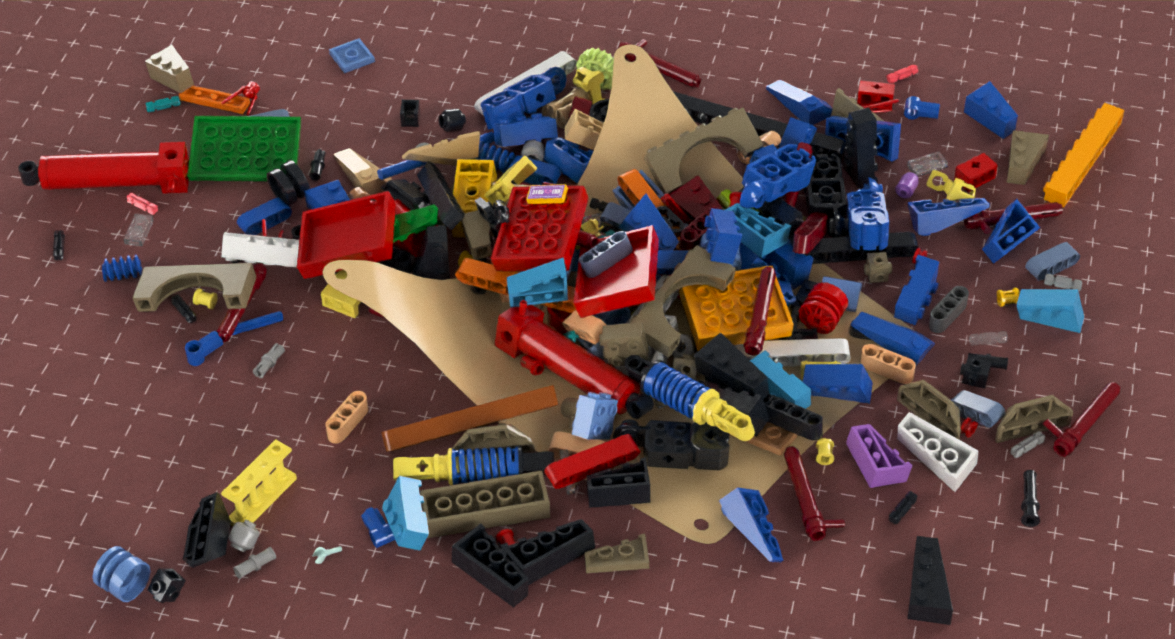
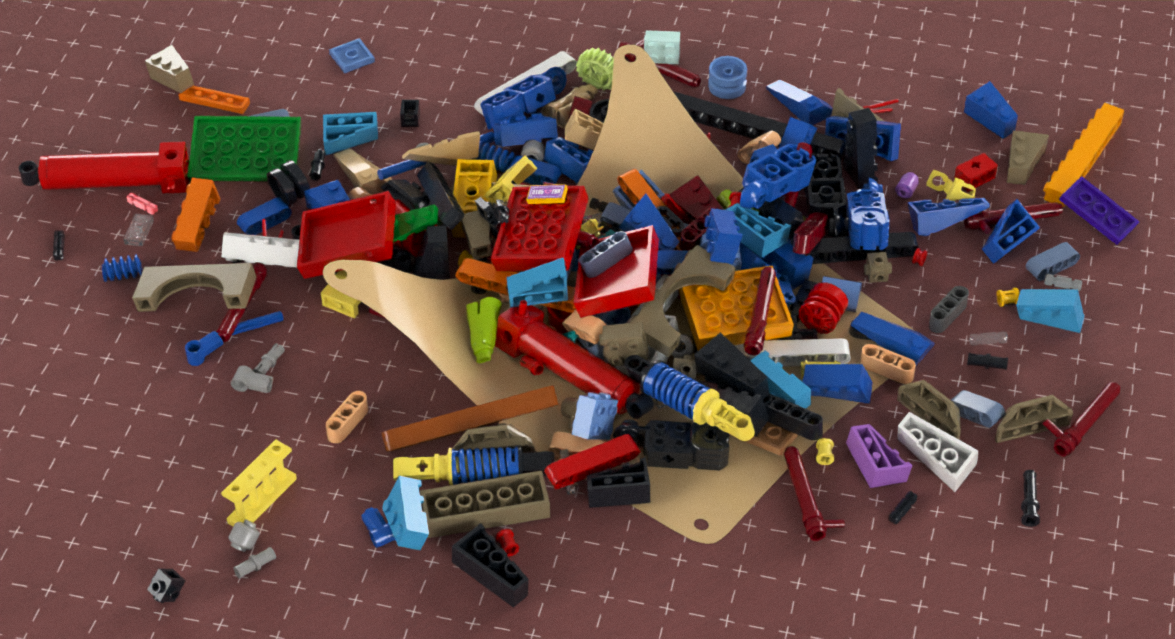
(121, 574): medium blue wheel -> none
(162, 104): teal axle -> none
(183, 308): black axle -> none
(195, 214): none -> orange wedge
(205, 298): light yellow bush -> none
(207, 532): black wedge -> none
(246, 379): none -> light grey piece
(249, 91): red plant -> none
(322, 553): light aqua hand -> none
(348, 130): none -> dark azure wedge
(452, 120): black head -> none
(483, 326): none -> lime piece
(550, 549): black wedge -> none
(590, 81): light yellow piece -> none
(622, 557): dark tan wing -> none
(663, 46): none -> light aqua bracket
(727, 77): none -> medium blue wheel
(732, 129): dark tan arch -> none
(748, 514): wedge -> none
(874, 93): red brick -> none
(902, 74): coral axle -> none
(916, 108): blue piece -> none
(918, 291): blue wedge -> none
(927, 163): clear plate -> none
(929, 587): black wedge -> none
(968, 427): red bush -> none
(975, 372): black brick -> none
(1027, 444): light grey axle -> none
(1099, 210): none -> dark purple plate

